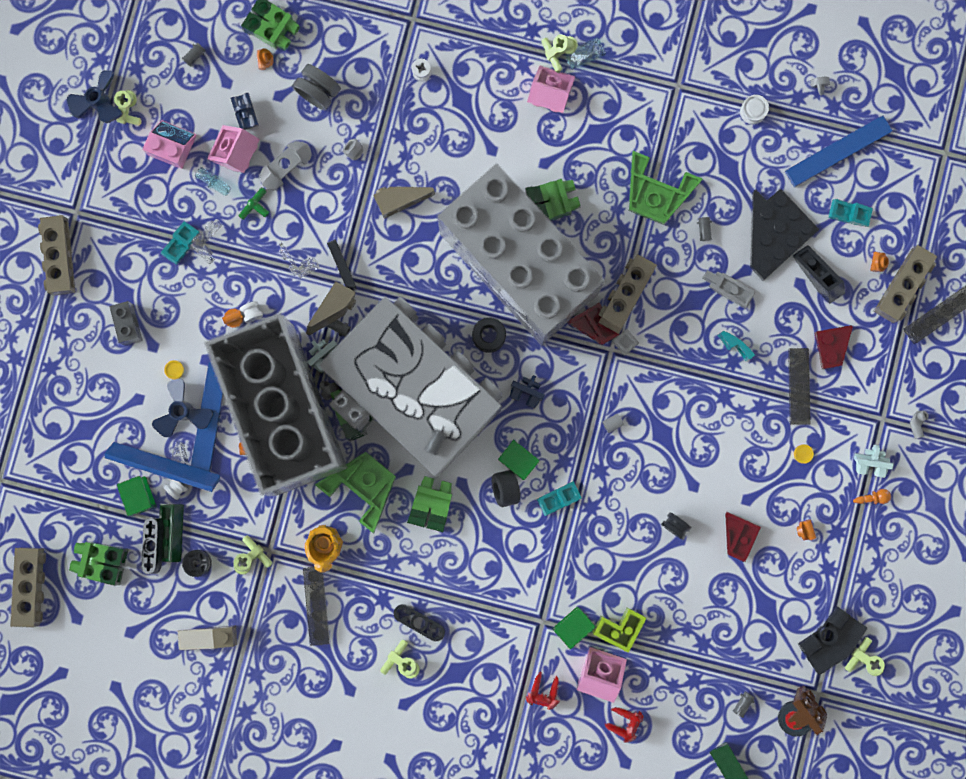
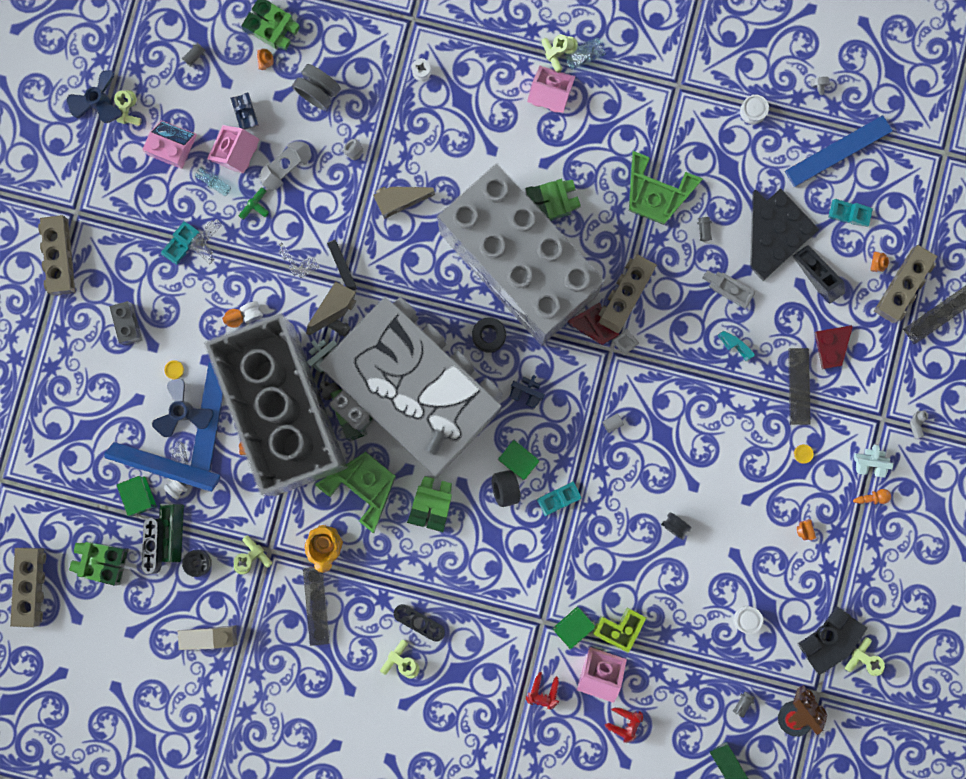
(740, 536): dark red wing -> none
(748, 620): none -> white wheel

